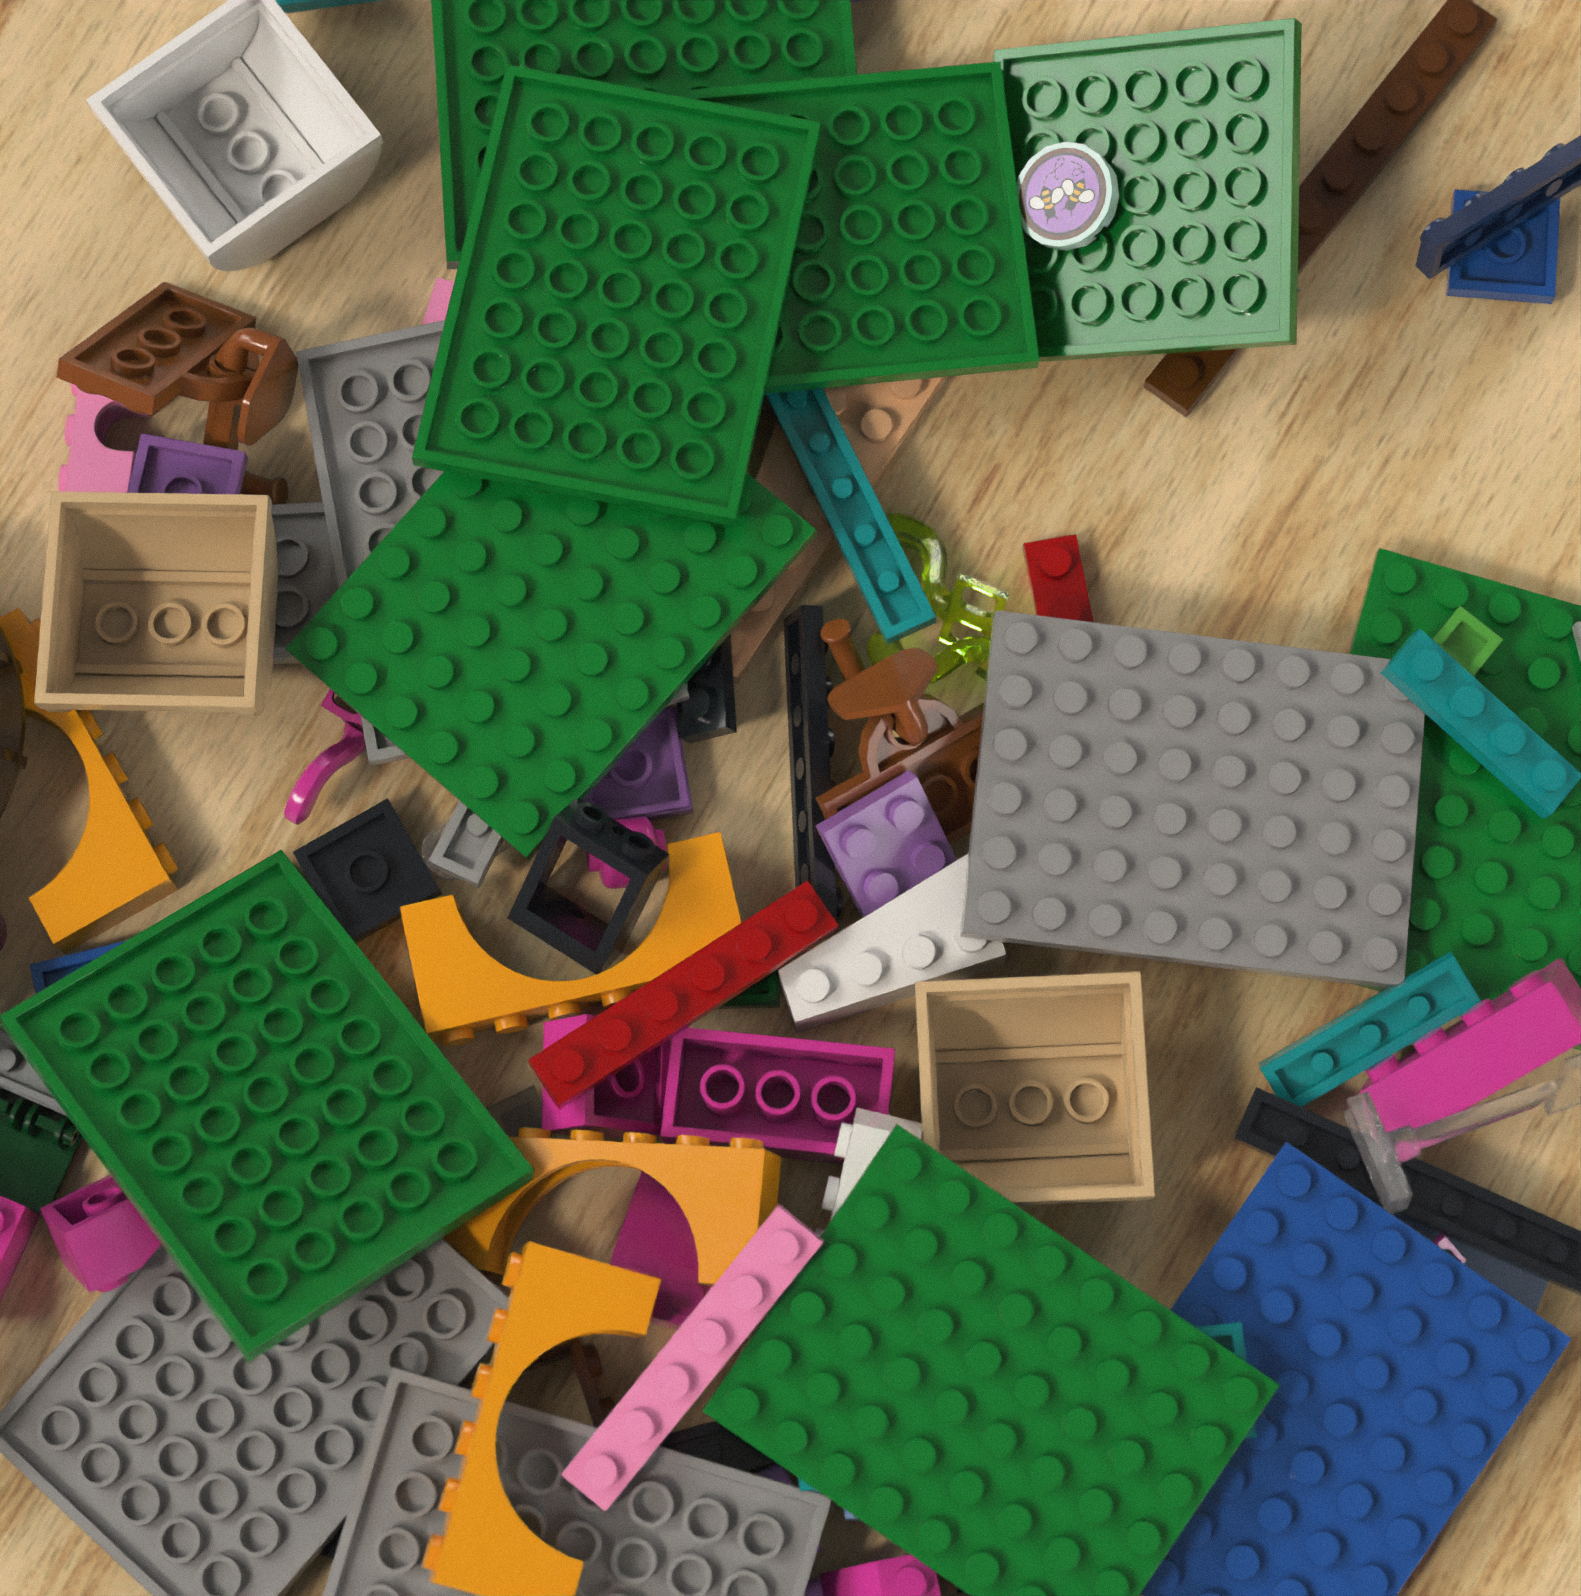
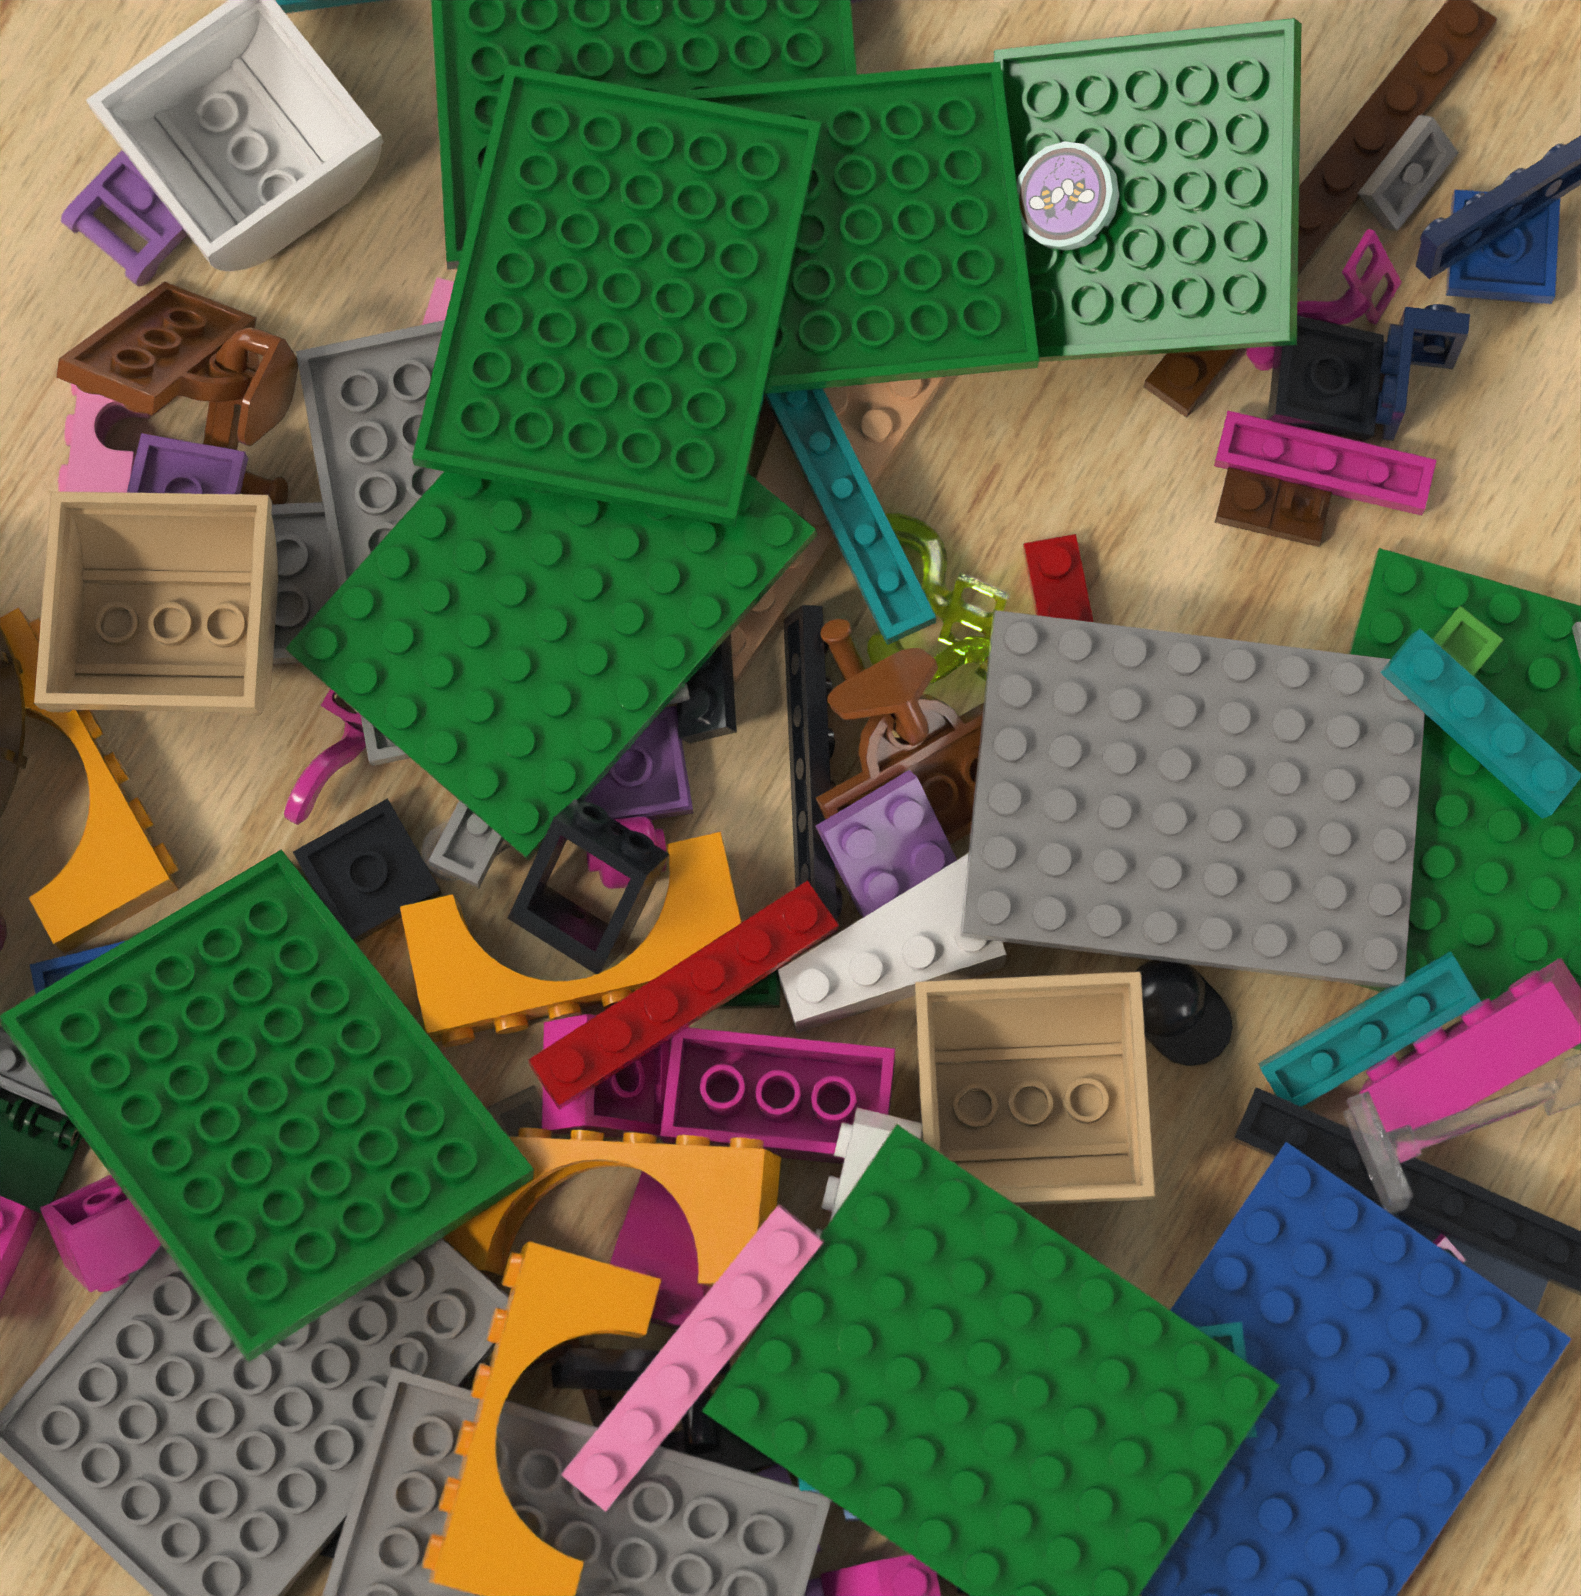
(133, 201): none -> medium lavender plate
(620, 1370): none -> black piece
(1183, 1013): none -> black cap
(1273, 507): none -> reddish brown plate
(1326, 462): none -> dark pink plate
(1327, 379): none -> black plate
(1355, 300): none -> dark pink piece
(1408, 172): none -> light grey plate
(1424, 339): none -> dark blue bracket

